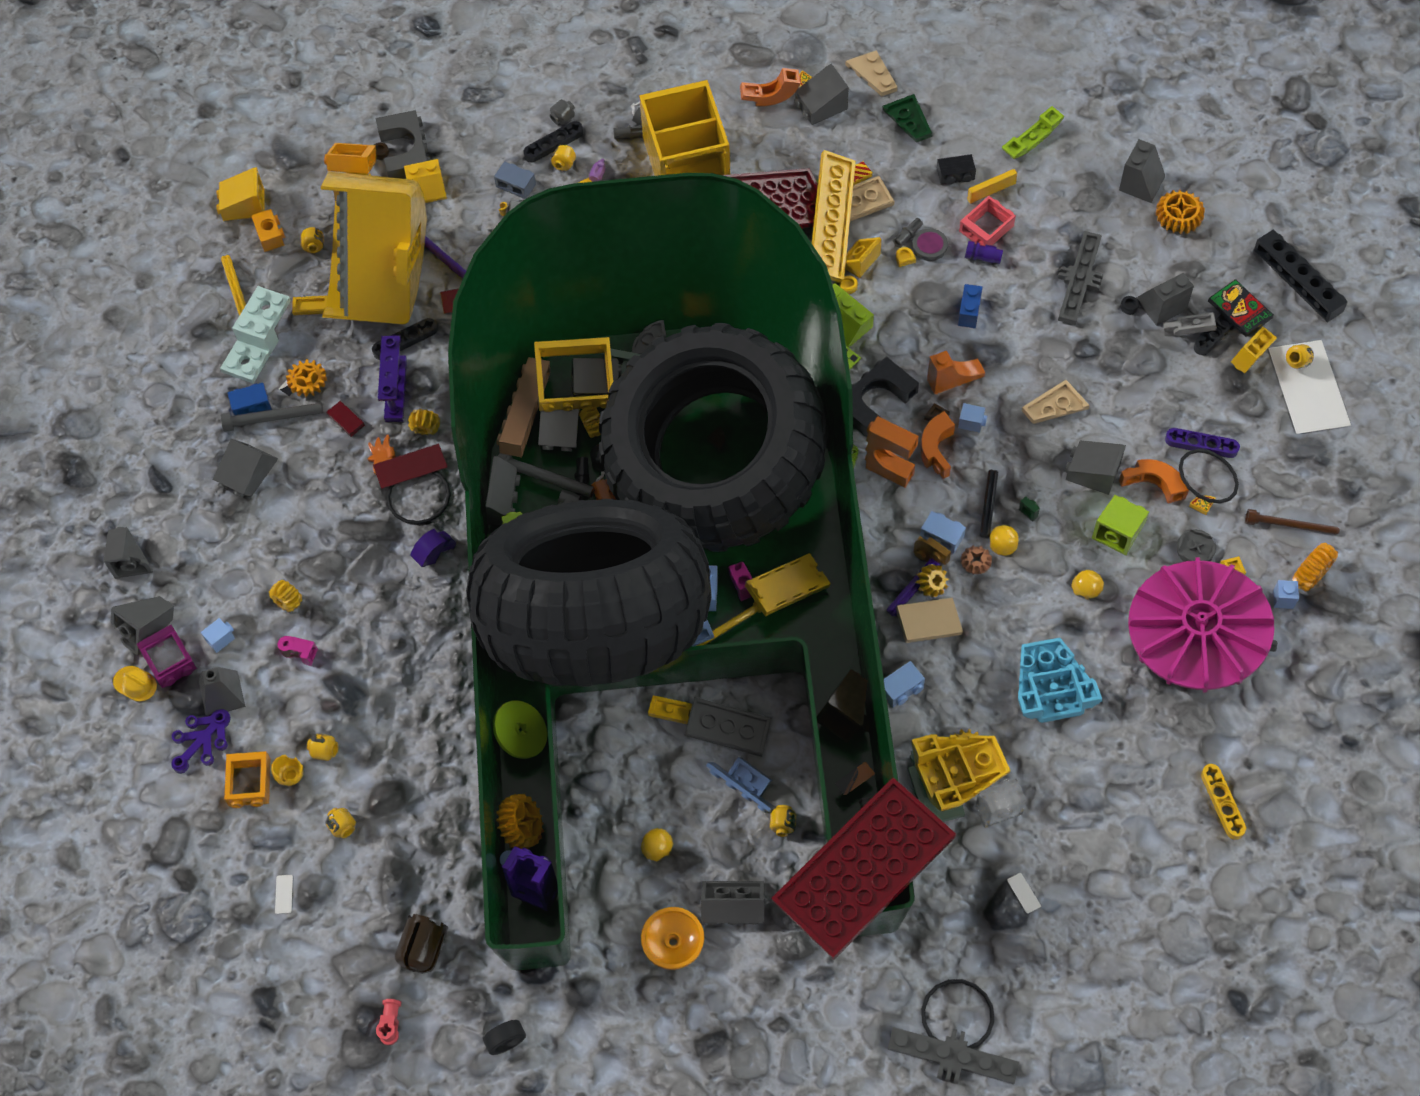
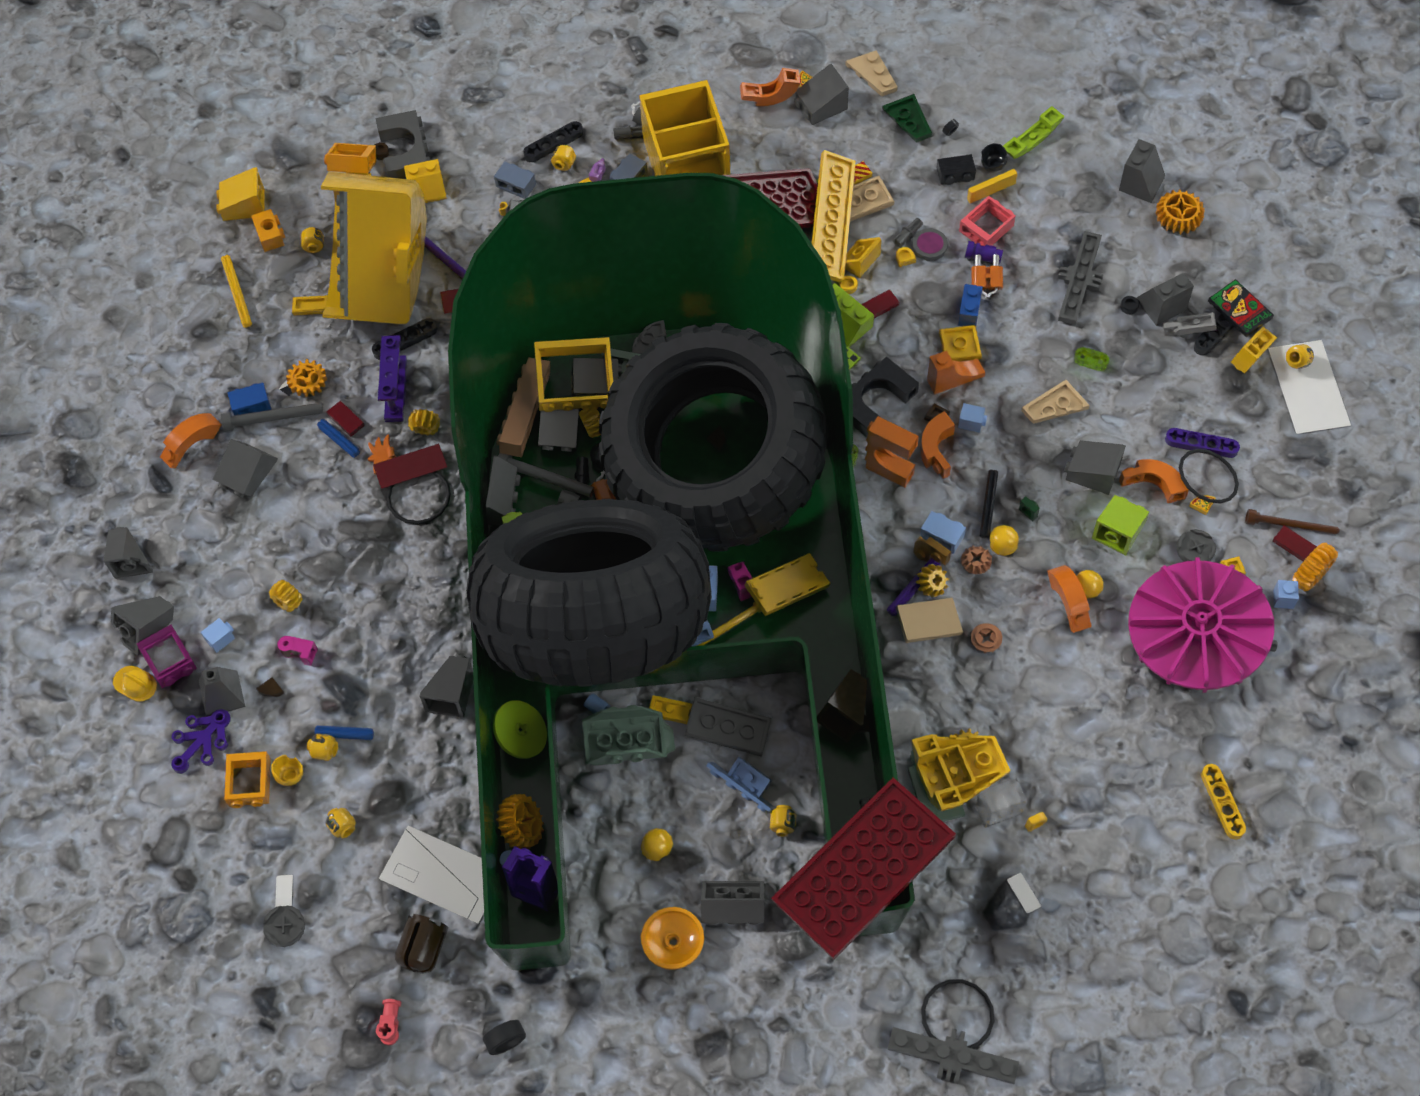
(186, 434): none -> orange arch
(255, 334): light aqua bracket -> none
(270, 688): none -> dark brown tile
(284, 926): none -> dark grey tile
(338, 438): none -> blue axle
(346, 732): none -> blue axle
(430, 546): dark purple brick -> none
(437, 873): none -> white sticker
(449, 688): none -> dark grey slope
(562, 112): dark grey head -> none
(595, 703): none -> medium blue piece
(626, 735): none -> sand green slope
(630, 168): none -> sand blue brick
(855, 778): sticker -> none
(882, 303): none -> dark red tile
(903, 684): light blue brick -> none
(950, 127): none -> black tile
(961, 343): none -> yellow tile
(985, 630): none -> nougat gear
(988, 277): none -> orange piece
(994, 157): none -> black hair
(1035, 821): none -> yellow tile
(1053, 682): medium azure wedge -> none
(1072, 594): none -> orange arch
(1091, 359): none -> clear neon green beam
(1293, 543): none -> dark red tile
(1300, 275): black brick -> none

